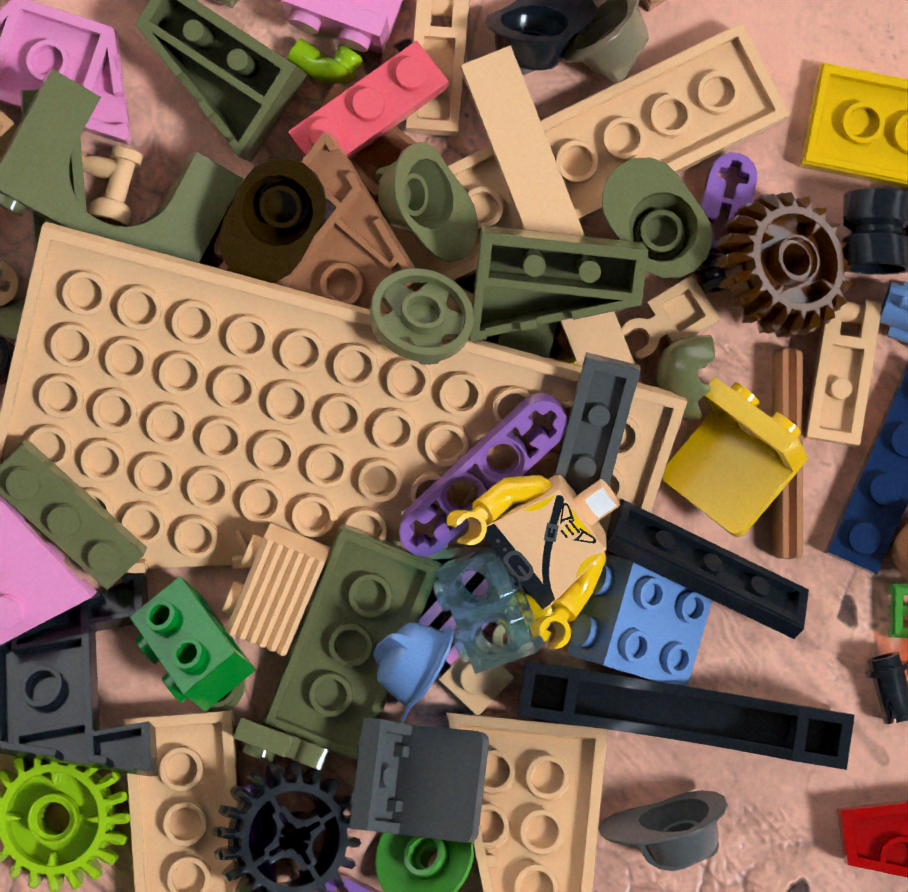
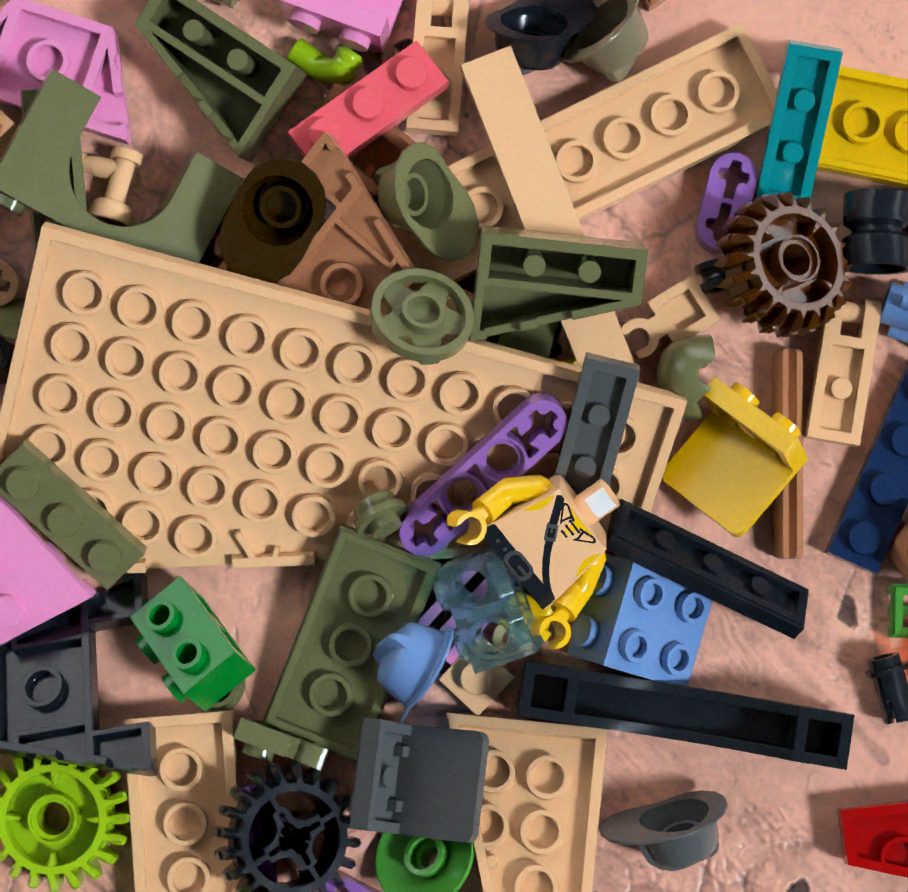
(276, 588): light nougat brick -> none
(379, 514): none -> olive plate
(654, 206): olive piece -> none
(799, 119): none -> teal piece

